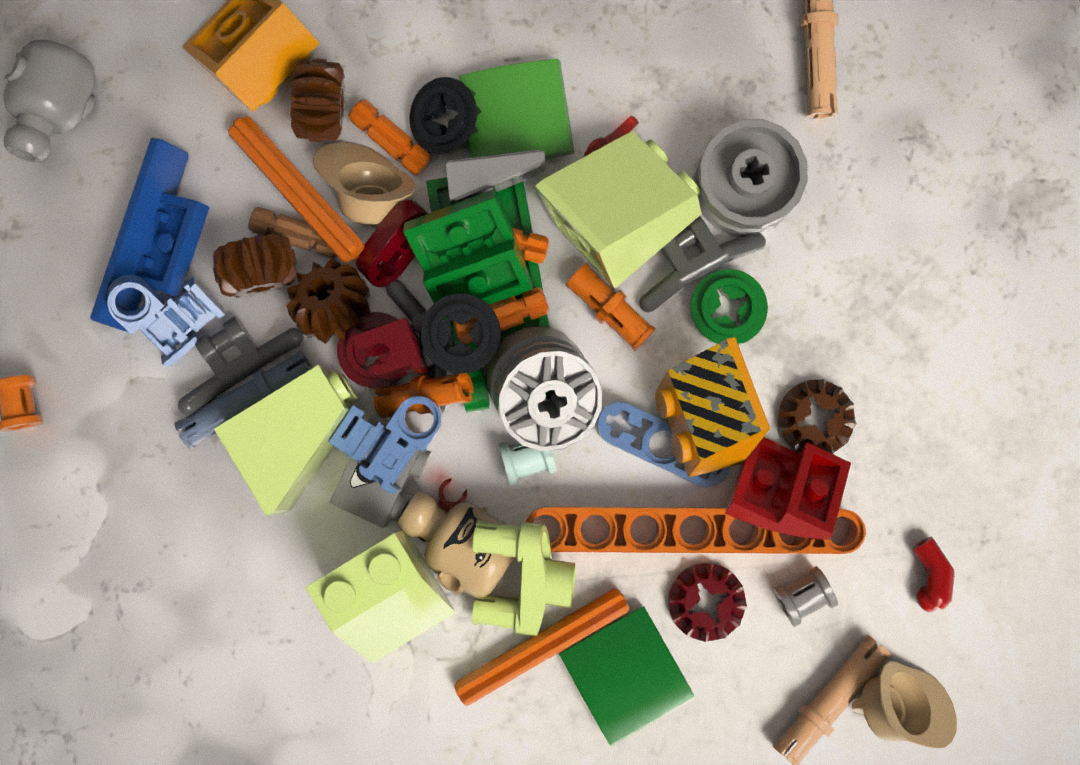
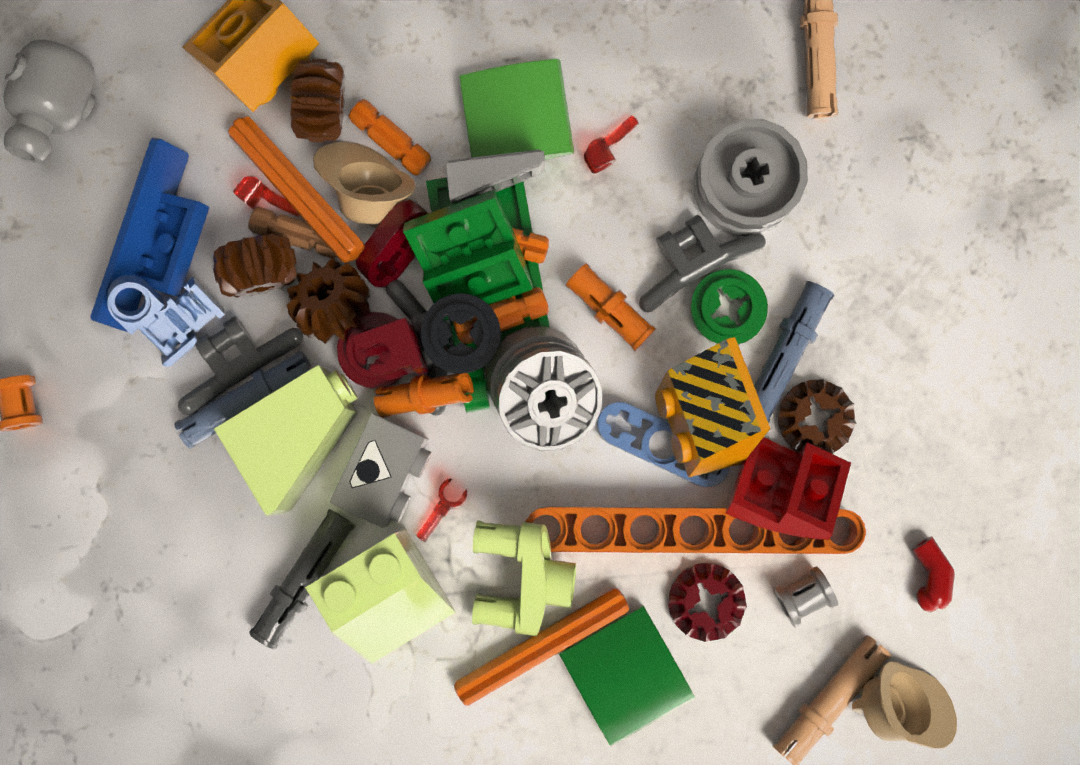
(252, 190): none -> clear red hand
(309, 567): none -> dark grey pin
(383, 448): medium blue piece -> none
(431, 103): black gear -> none
(451, 544): tan piece -> none
(525, 461): light aqua bush -> none
(620, 205): yellowish green slope -> none
(791, 344): none -> sand blue pin

